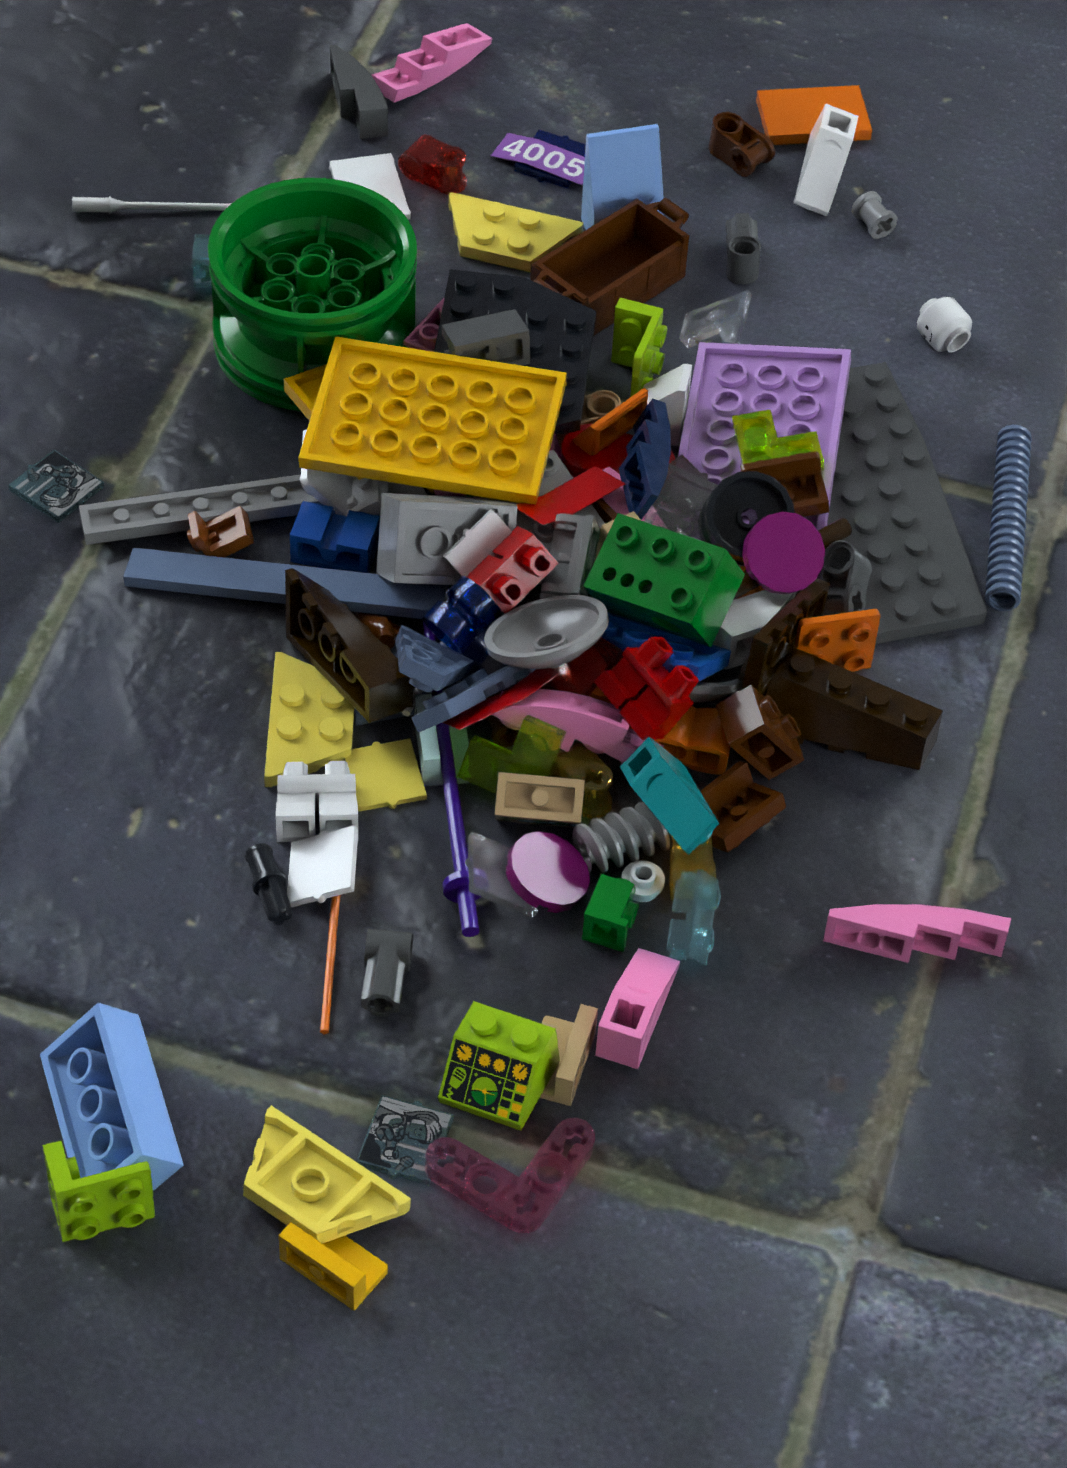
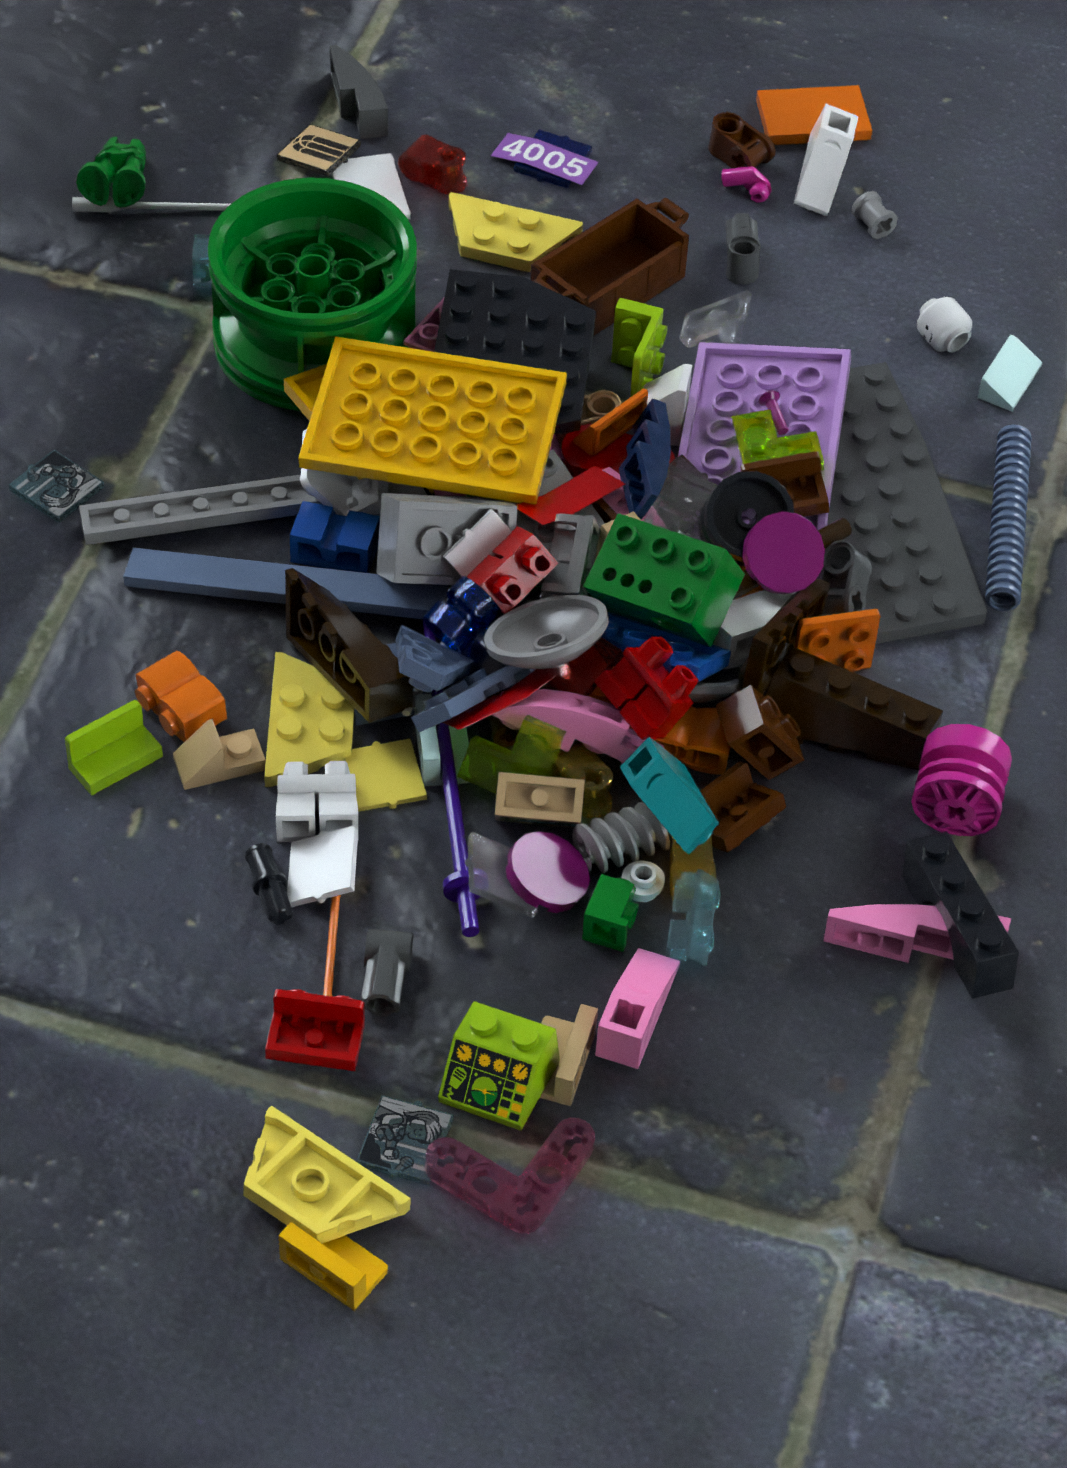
(99, 1200): lime bracket -> none
(110, 1096): light blue slope -> none
(111, 748): none -> lime panel
(117, 164): none -> green piece
(179, 695): none -> orange brick
(212, 759): none -> tan slope
(222, 534): dark orange bracket -> none
(316, 1029): none -> red bracket
(318, 150): none -> piece
(380, 627): reddish brown animal -> none
(436, 59): bright pink slope -> none
(490, 337): dark grey hinge -> none
(619, 169): light blue slope -> none
(751, 179): none -> dark pink arm
(770, 400): none -> magenta piece
(962, 780): none -> dark pink wheel
(979, 942): none -> black arch
(1009, 374): none -> light aqua slope

